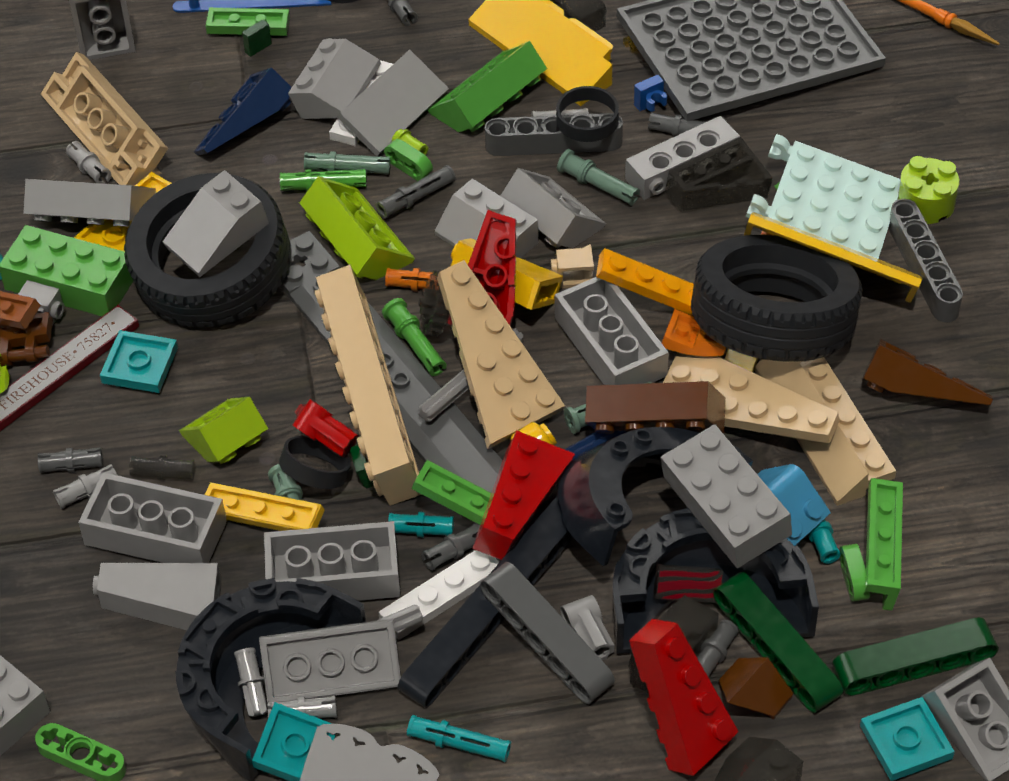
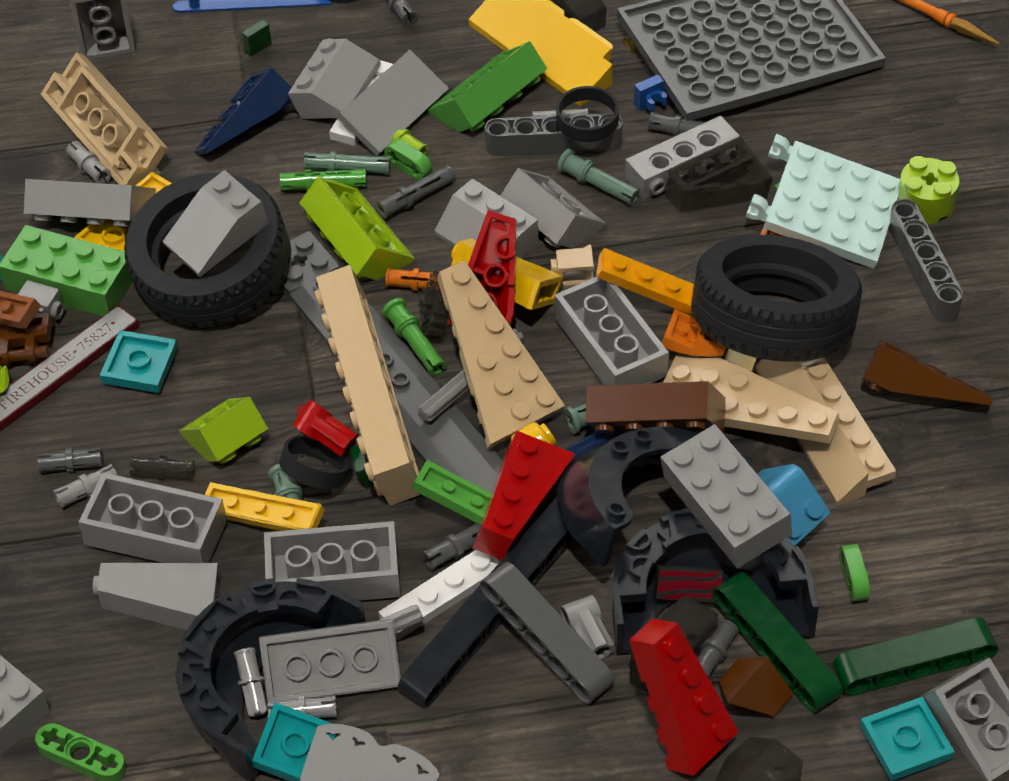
(239, 19): bright green plate -> none
(420, 728): teal pin -> none
(443, 524): teal pin -> none
(824, 542): teal pin -> none
(836, 250): yellow slope -> none
(884, 540): bright green fence -> none

